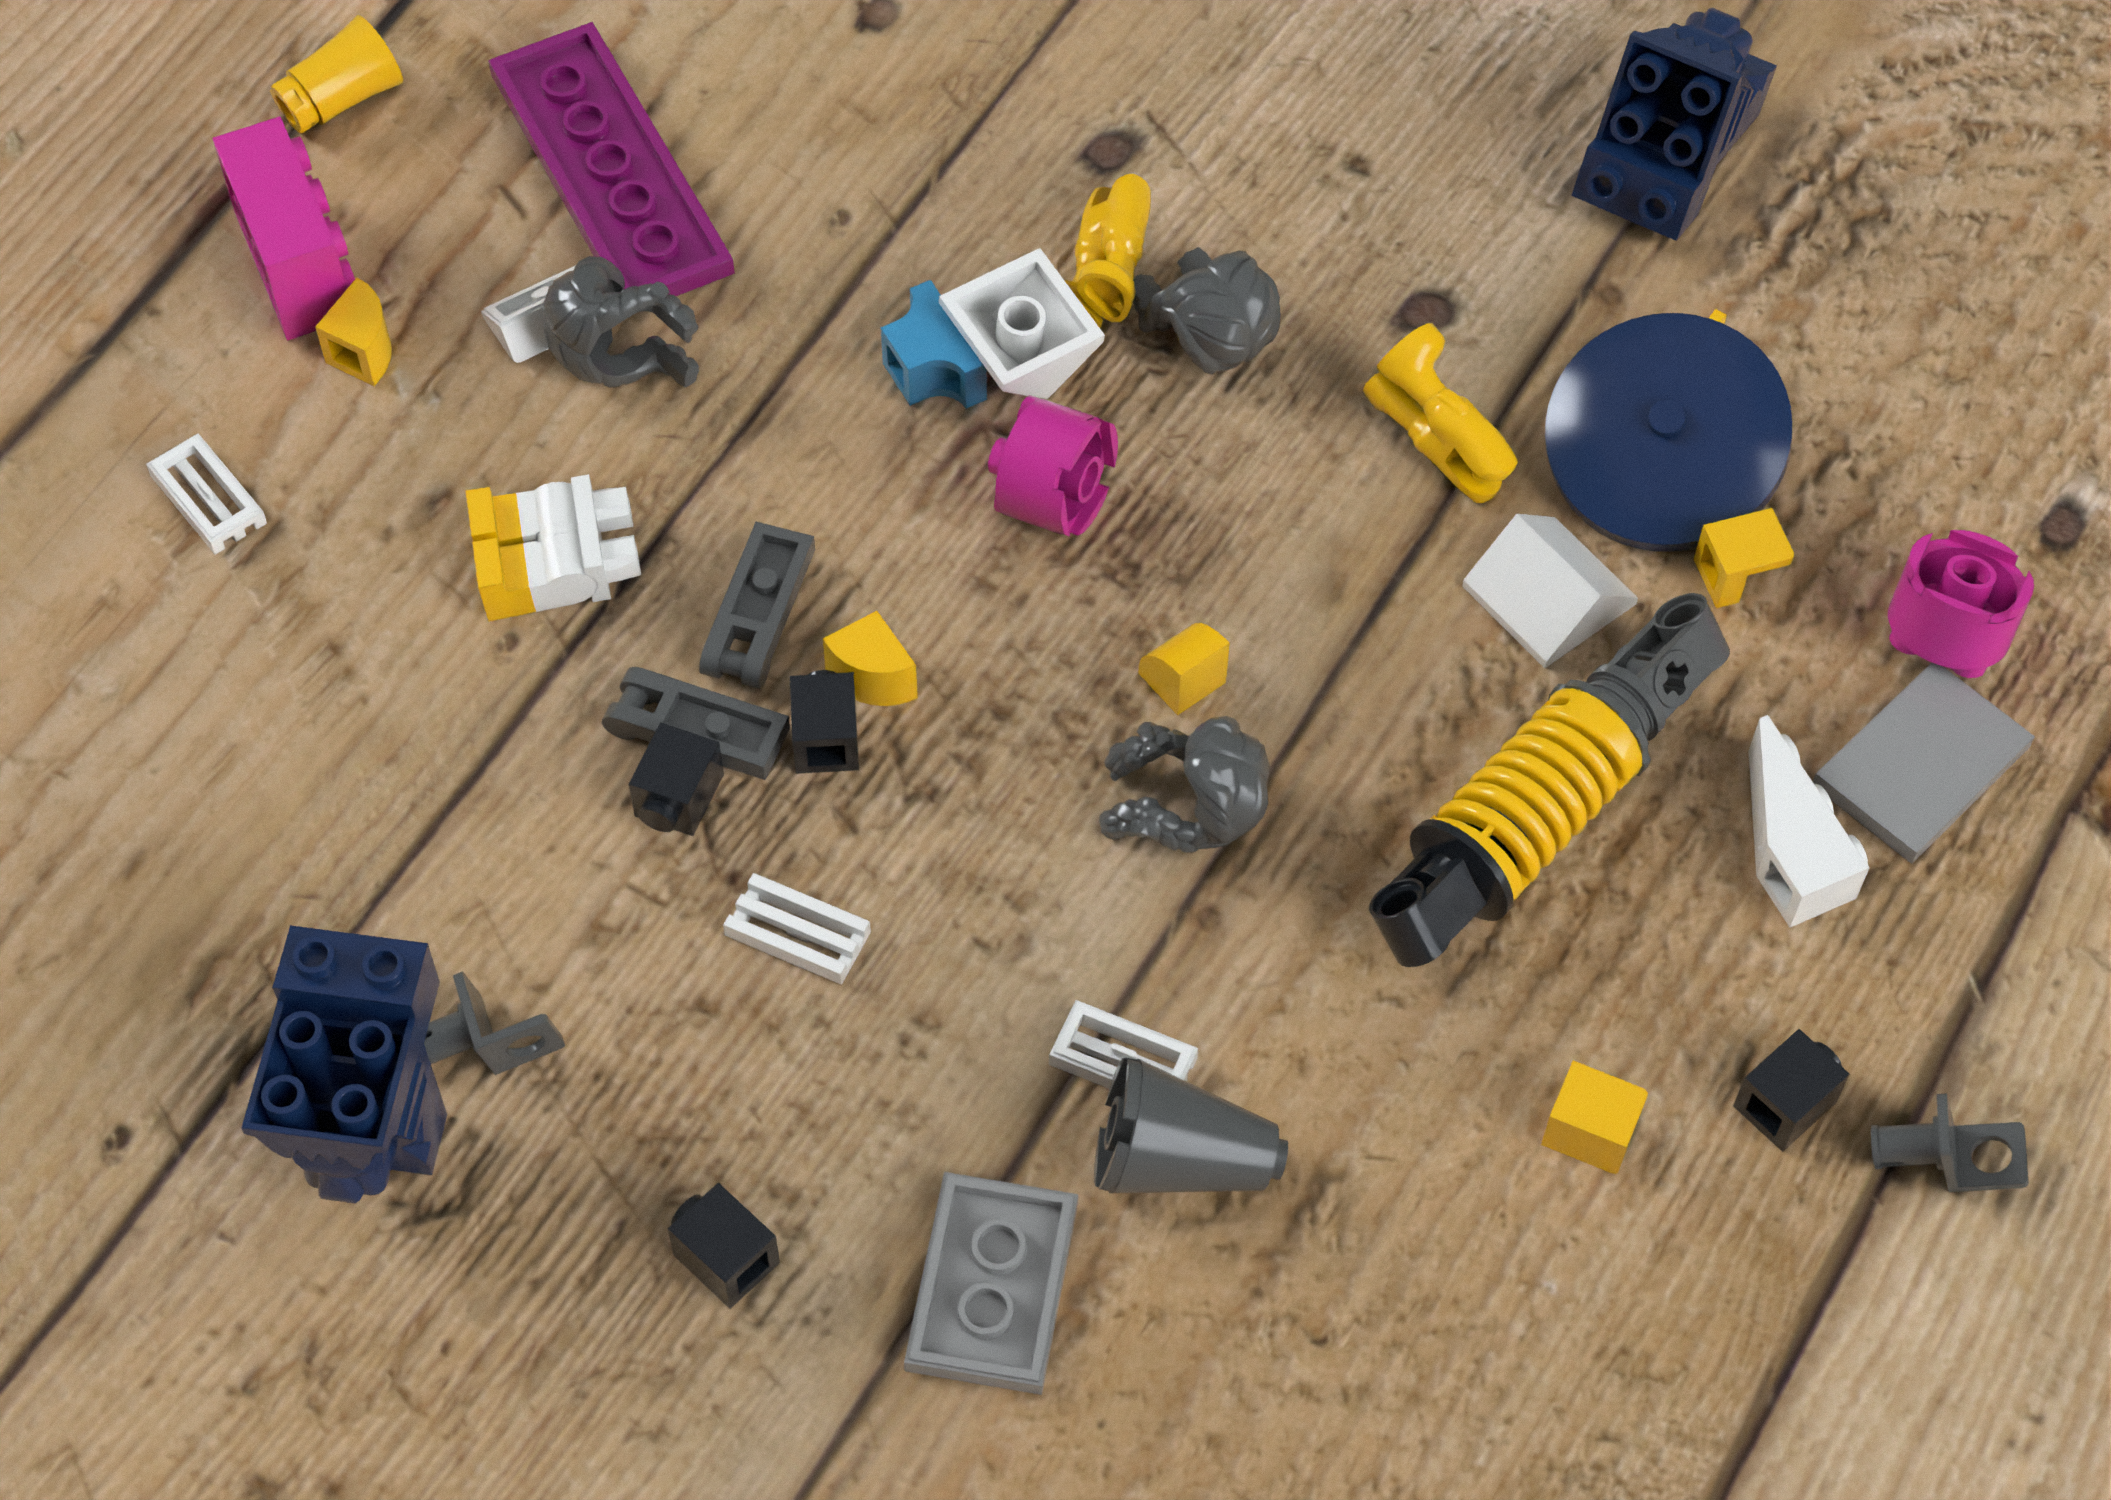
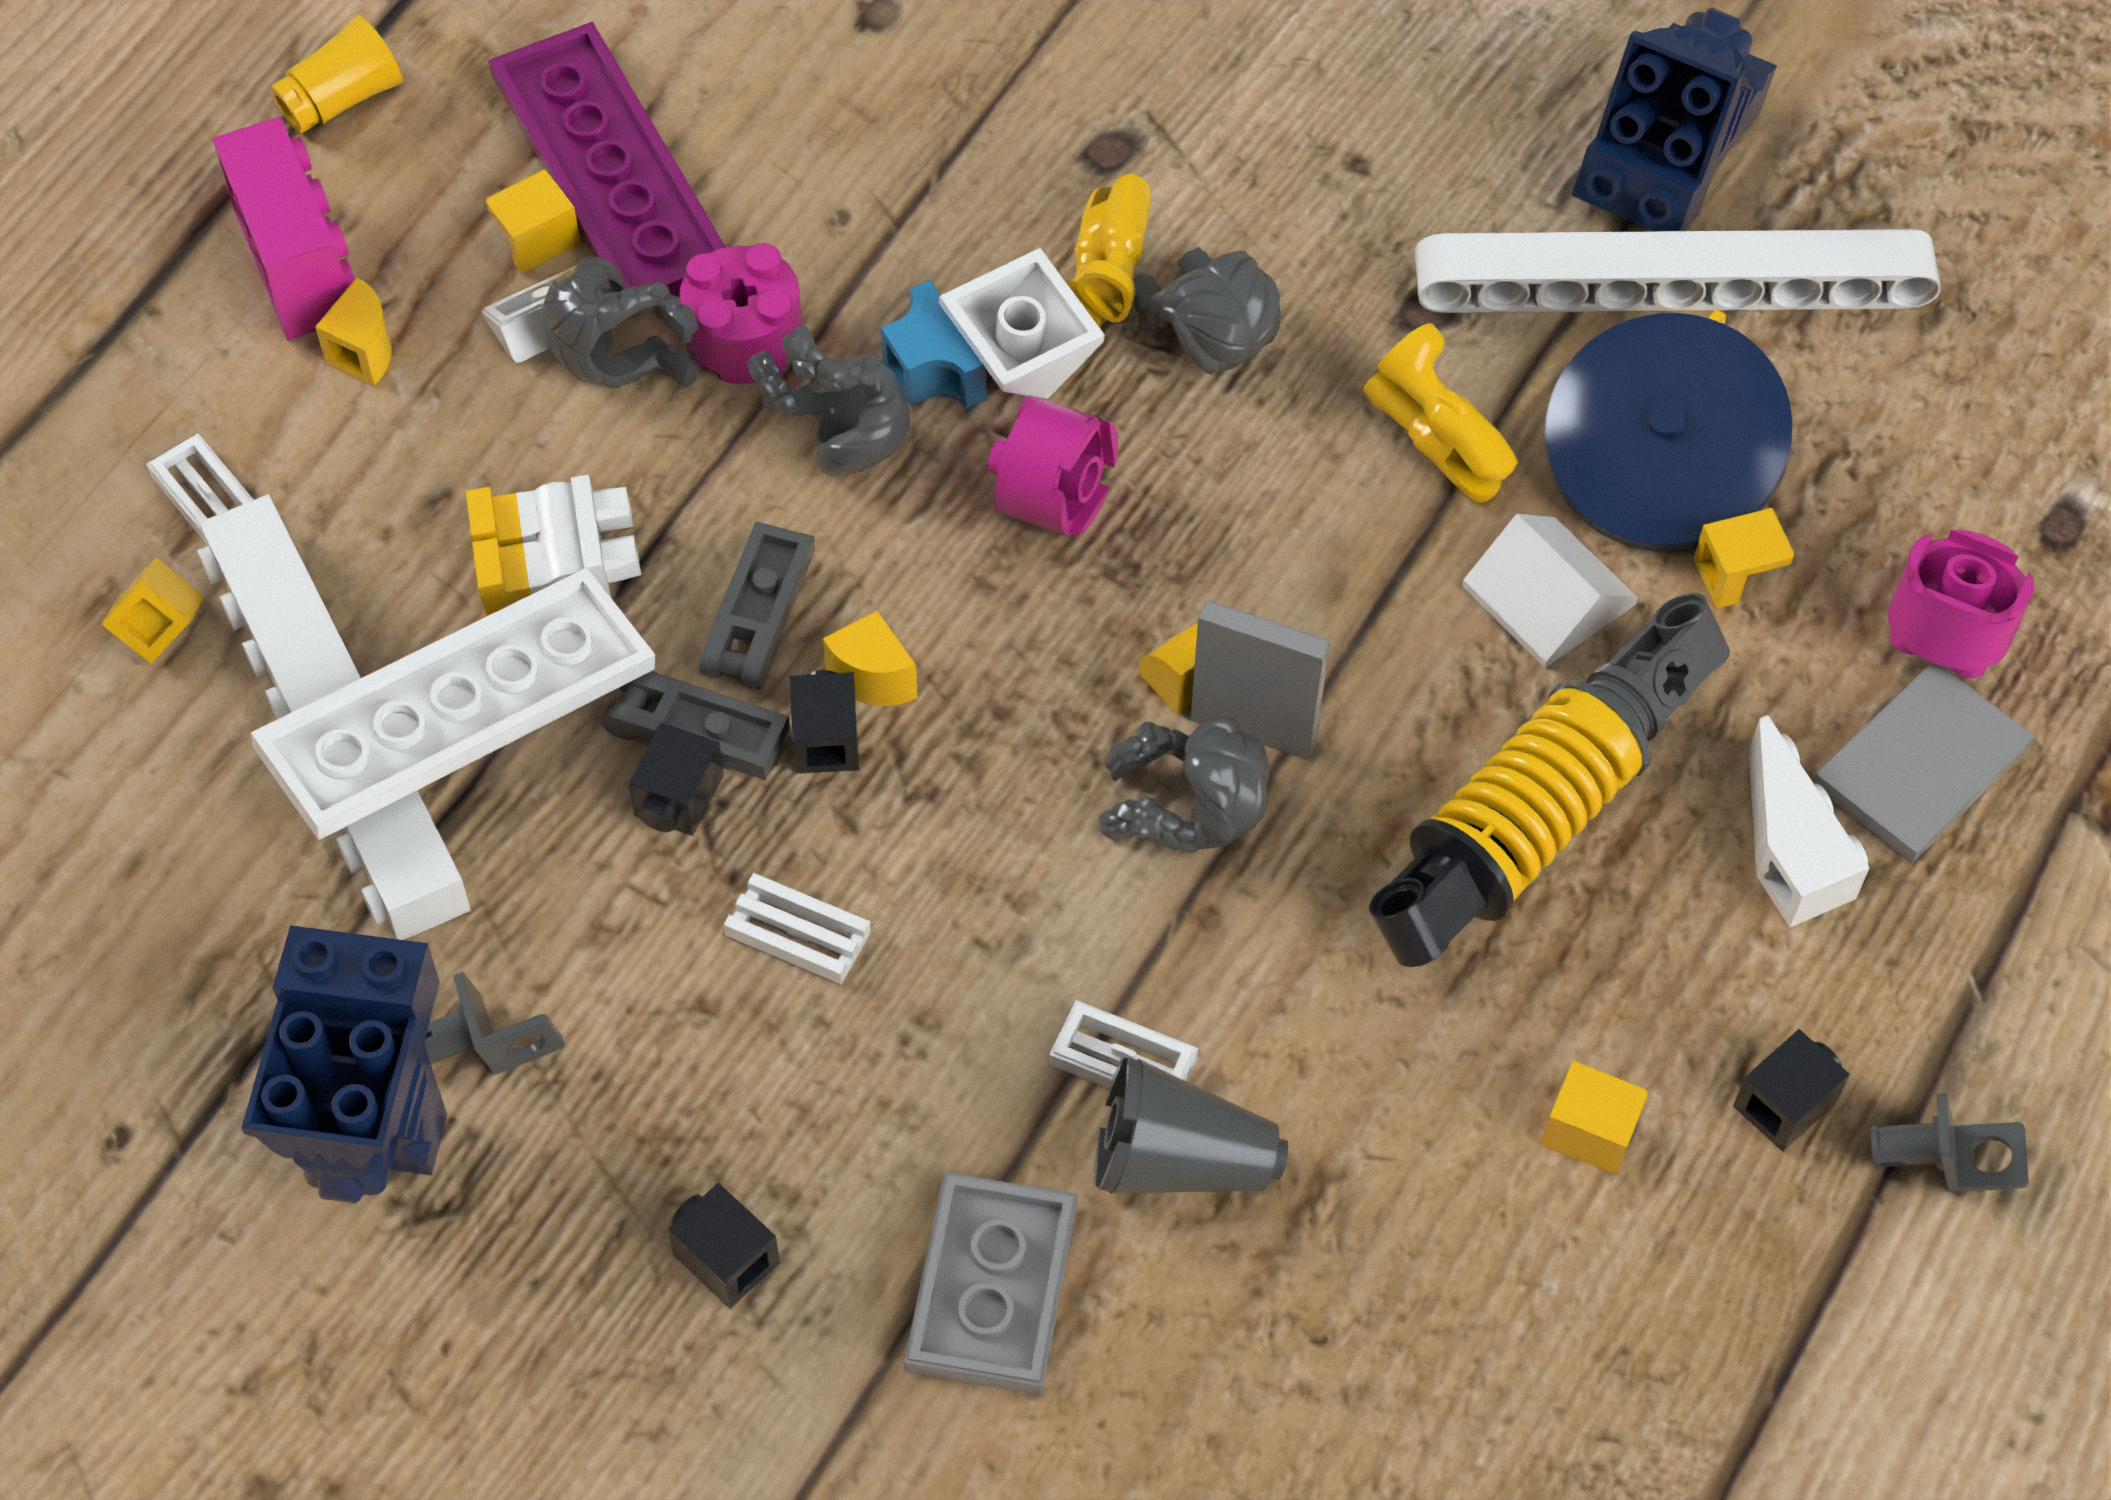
(153, 610): none -> yellow panel
(306, 659): none -> white brick
(452, 702): none -> white plate
(535, 219): none -> yellow panel
(742, 305): none -> dark pink brick
(852, 397): none -> dark grey hair
(1259, 676): none -> light grey tile
(1676, 271): none -> white beam

